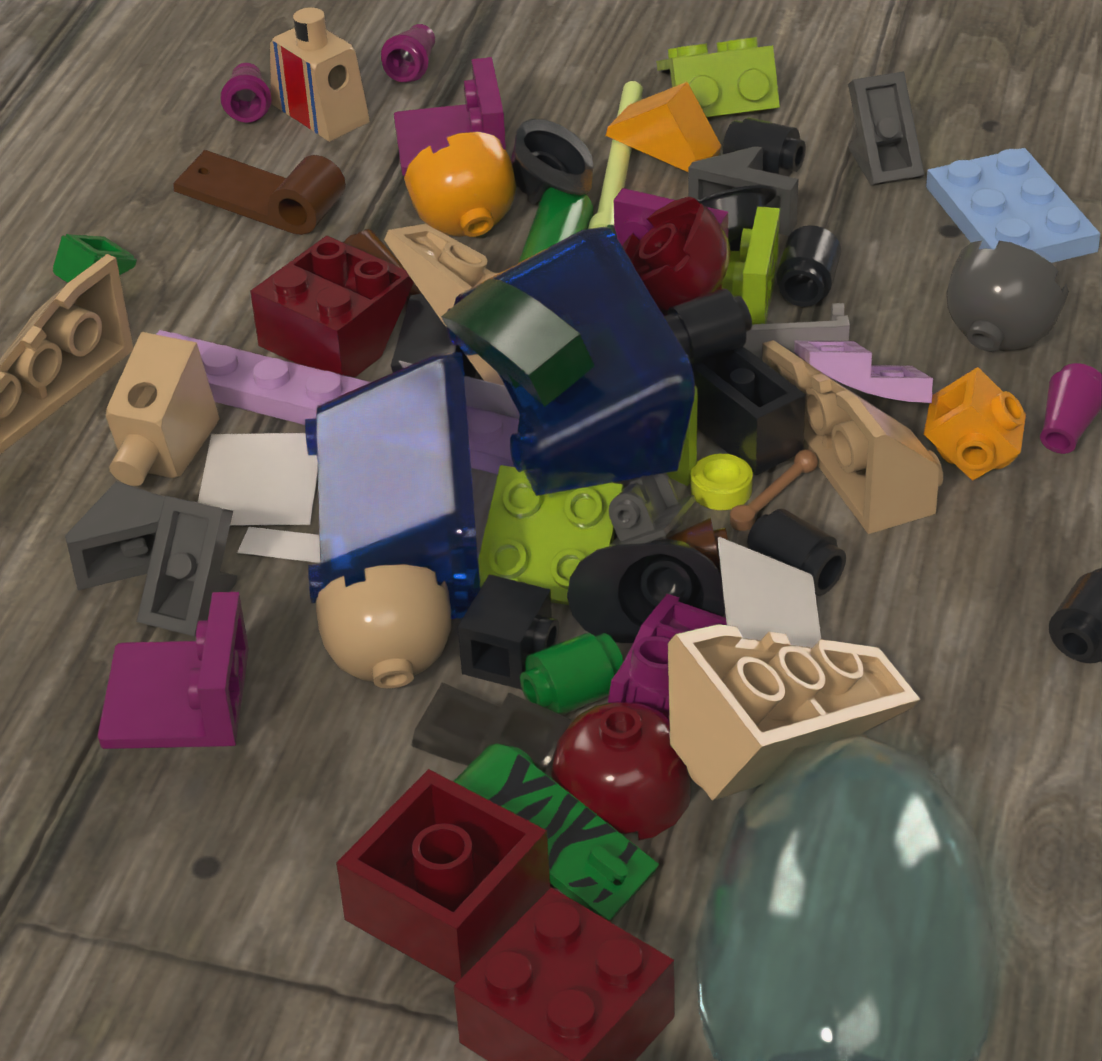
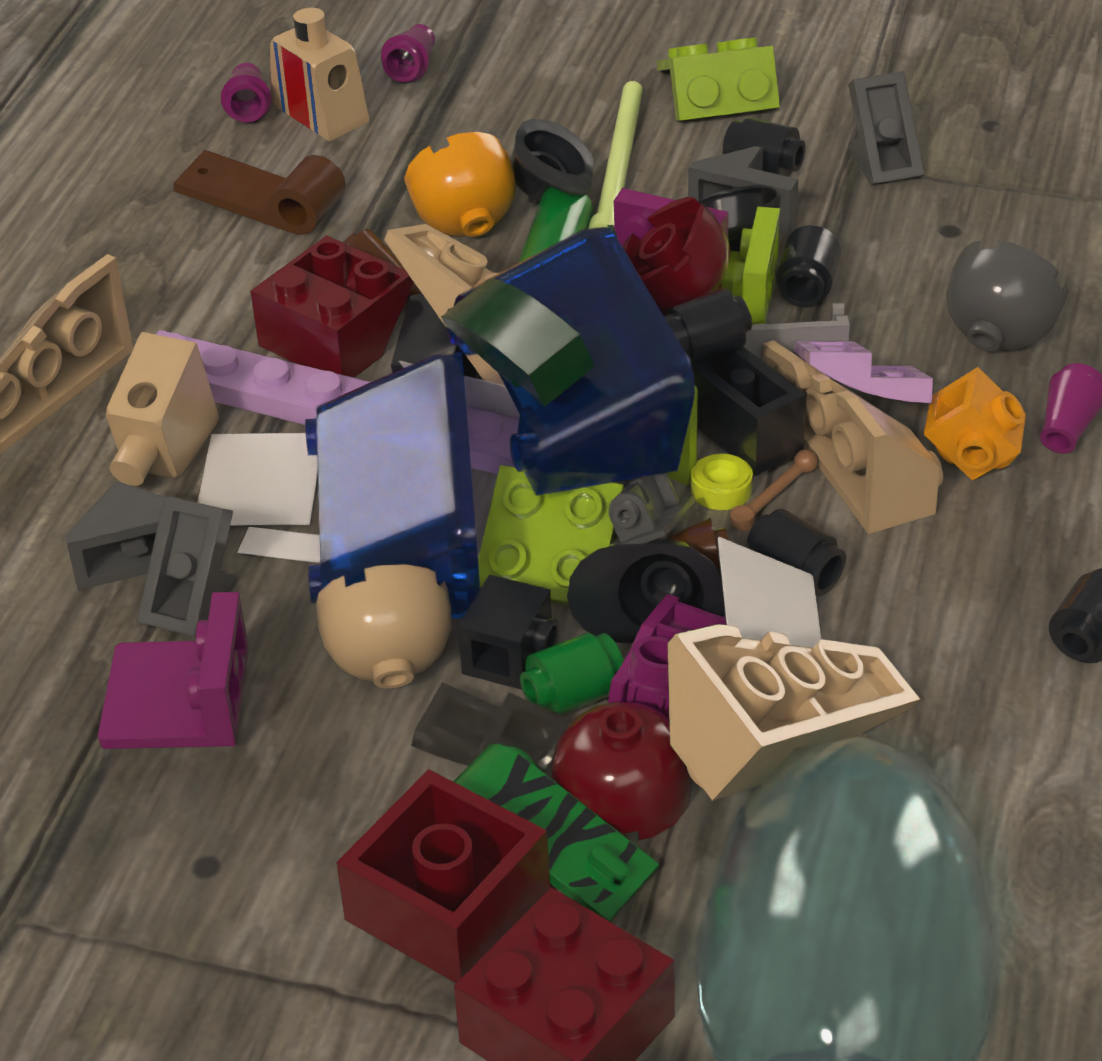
(81, 251): green slope -> none
(431, 126): magenta bracket -> none
(667, 128): light orange slope -> none
(1012, 202): light blue plate -> none

